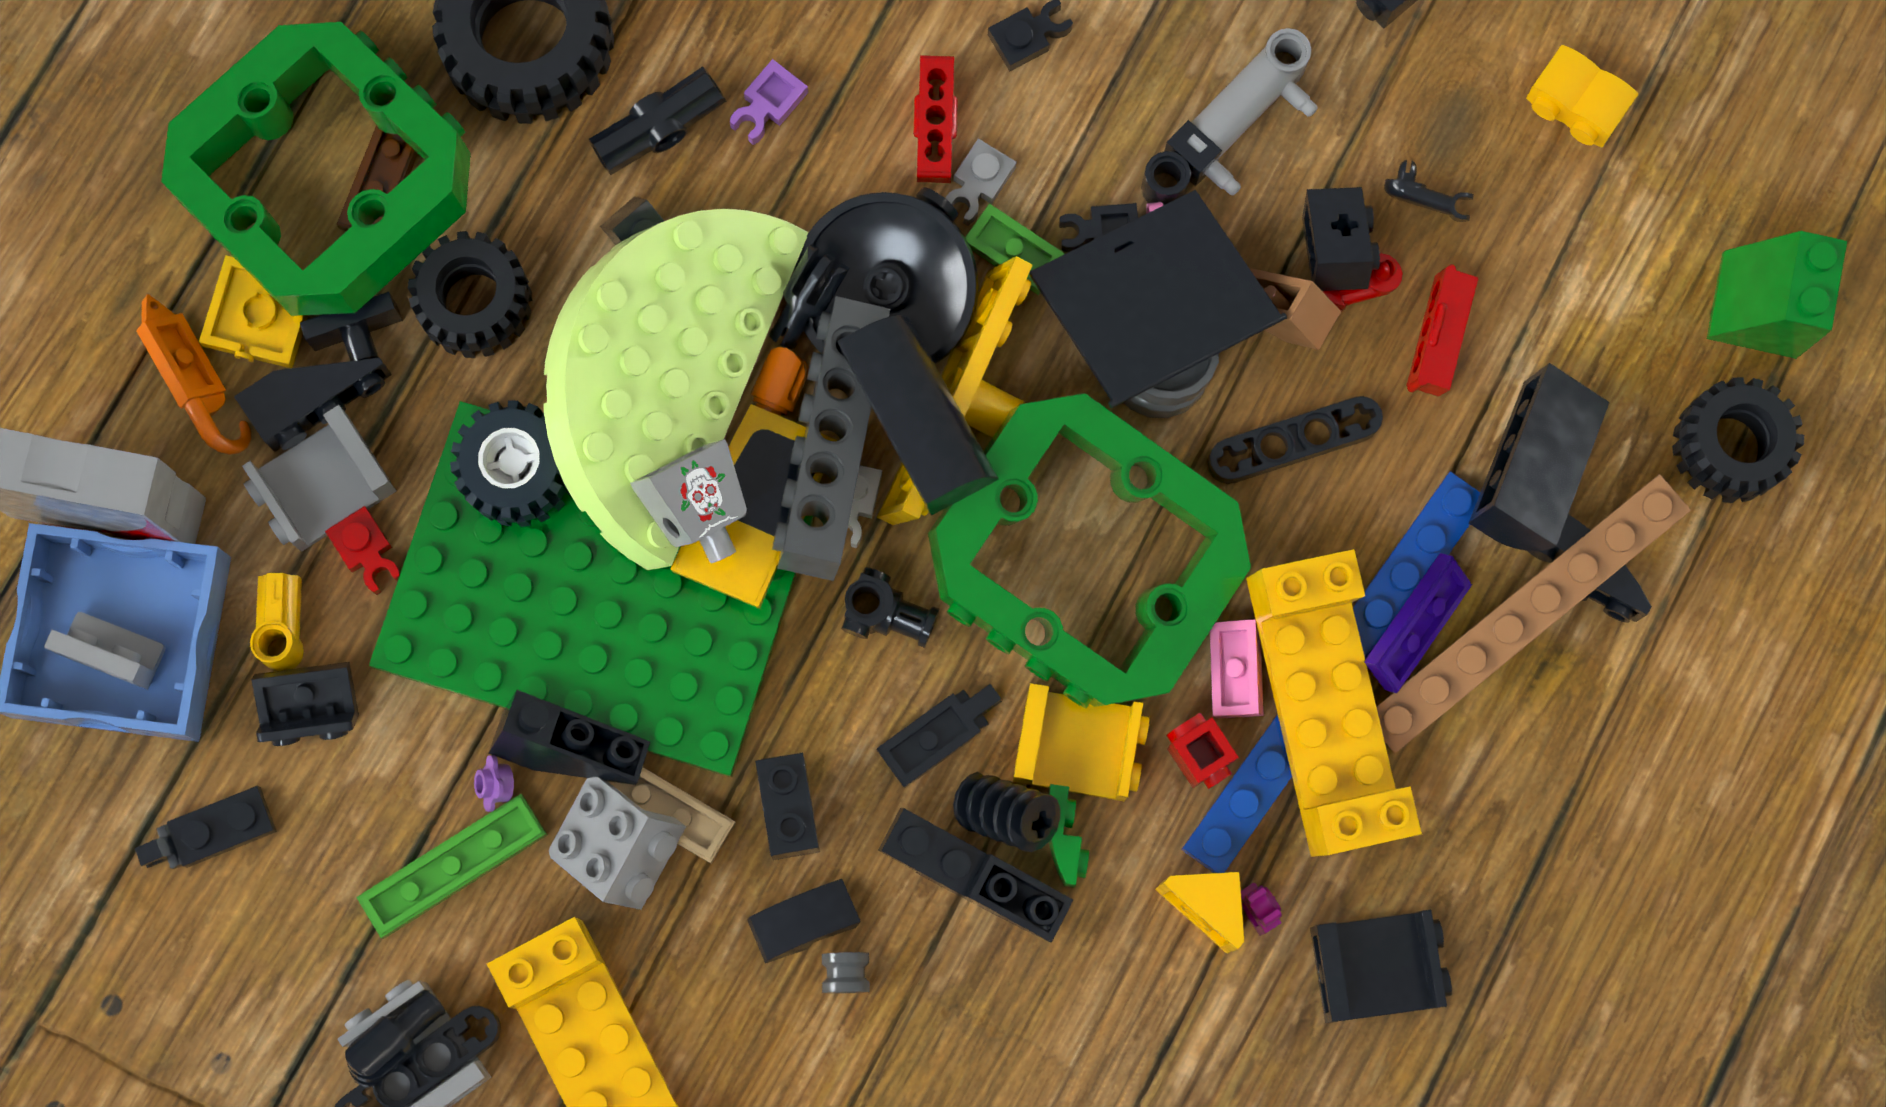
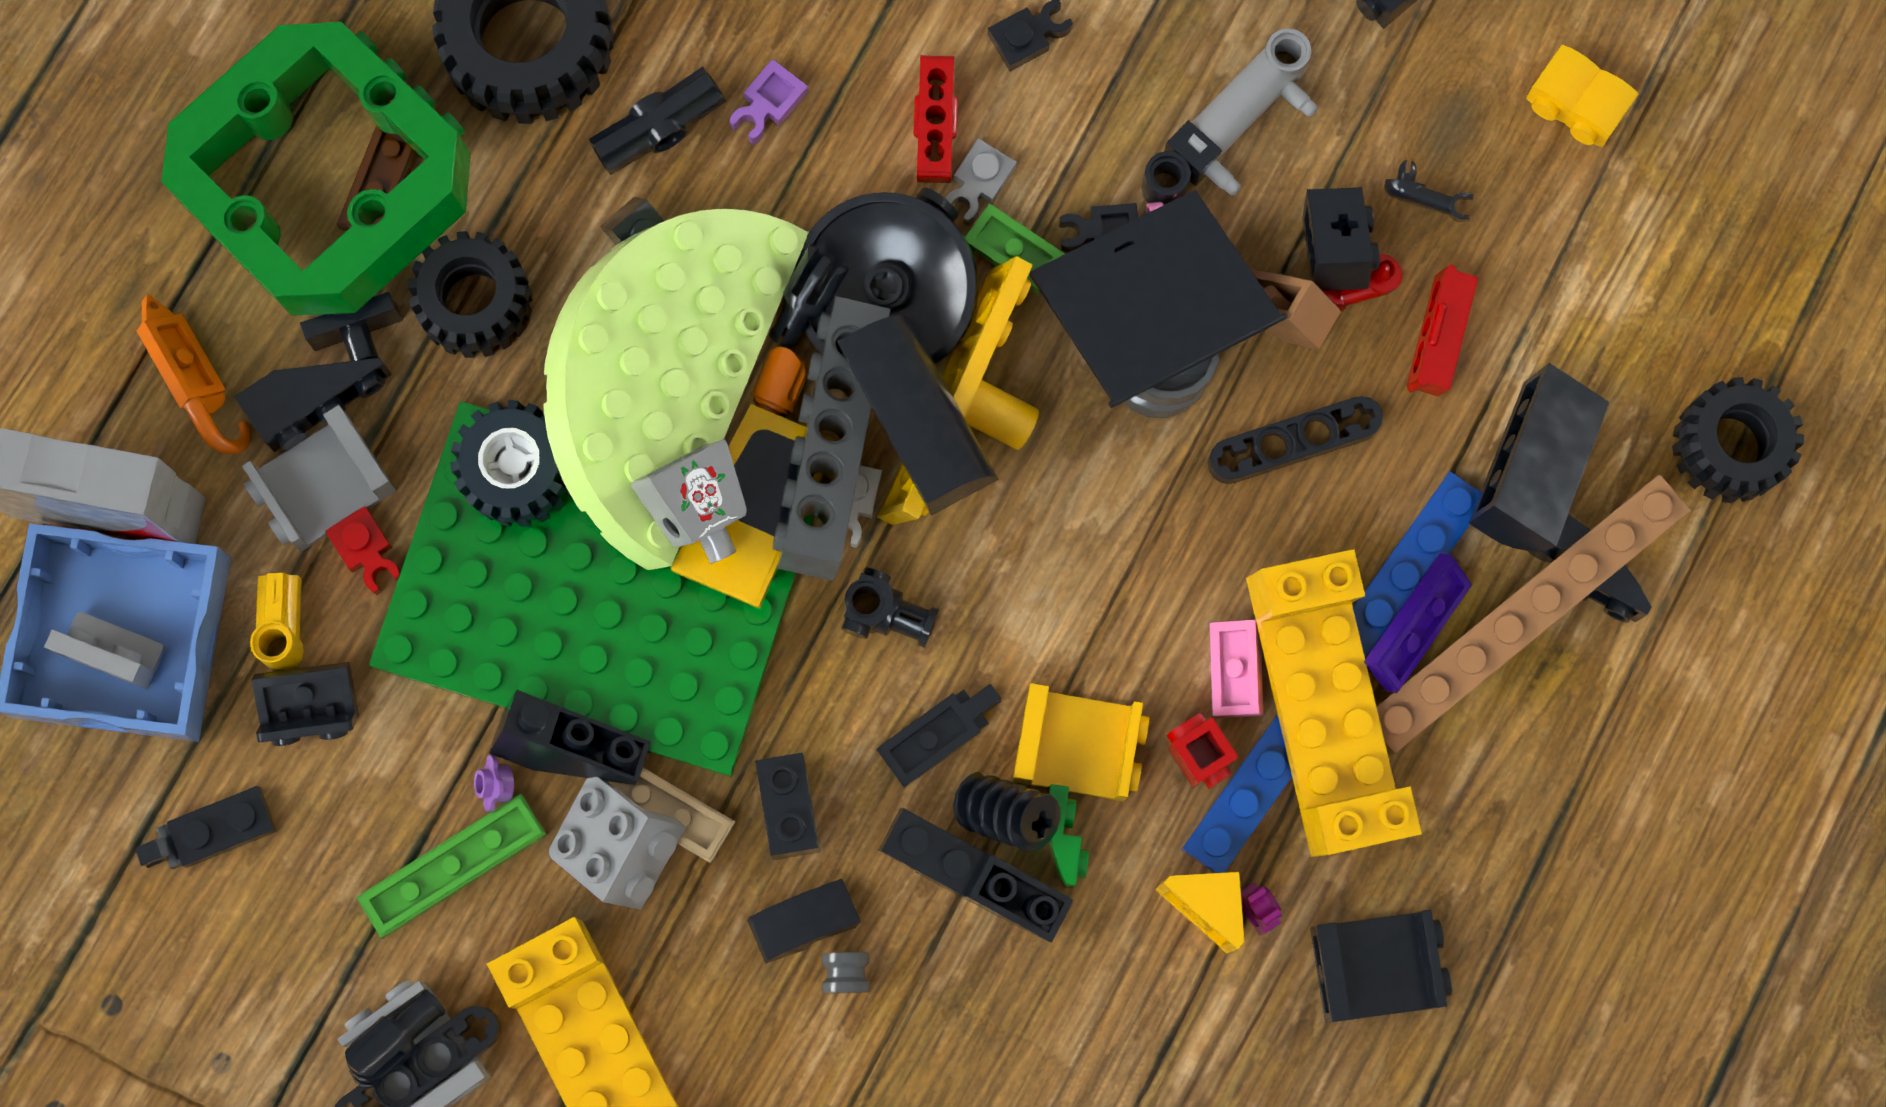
(249, 320): yellow plate -> none
(1195, 597): green panel -> none
(1778, 293): green slope -> none

